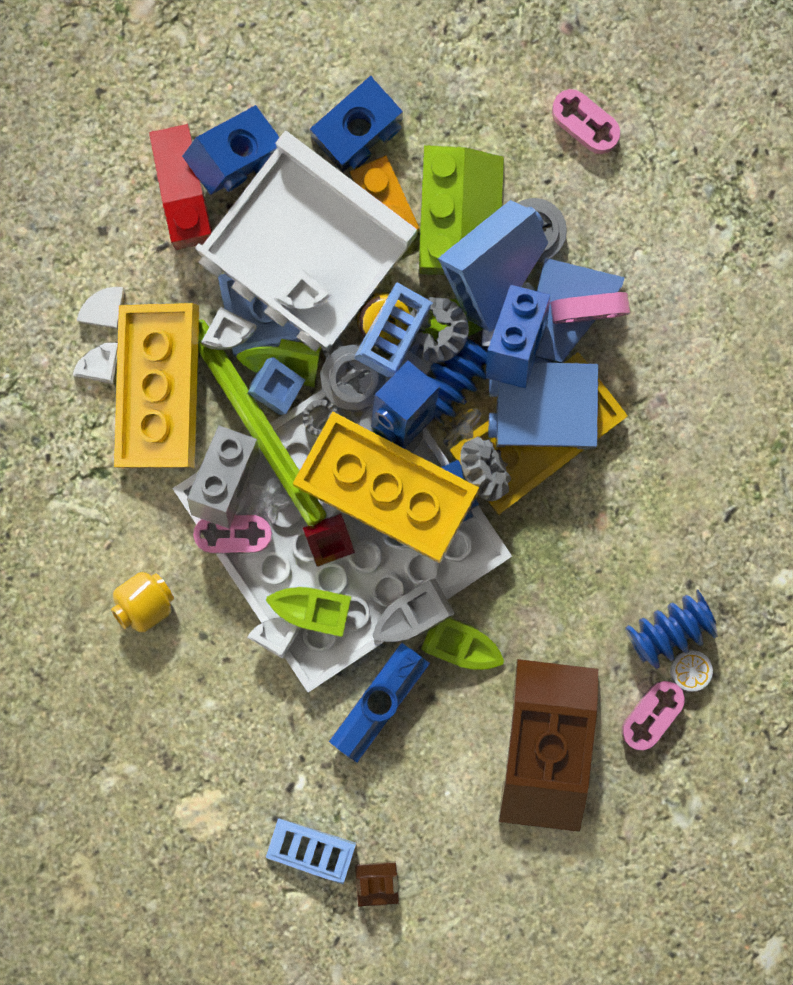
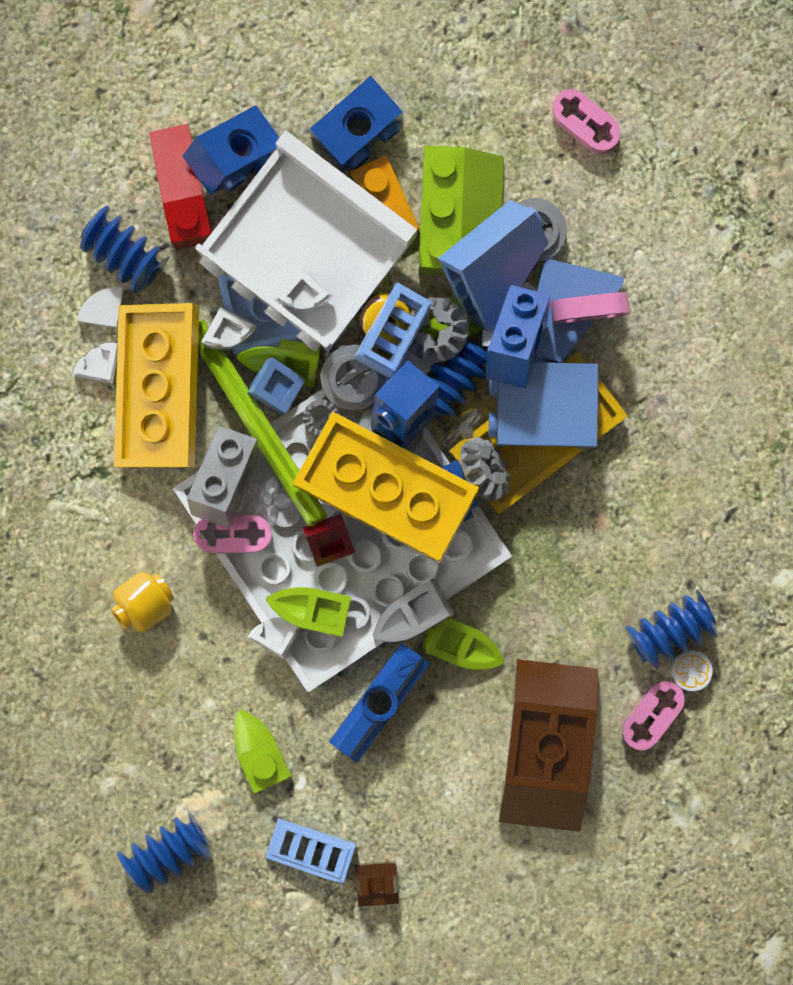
(121, 251): none -> blue piece
(166, 854): none -> blue piece
(258, 752): none -> lime plate

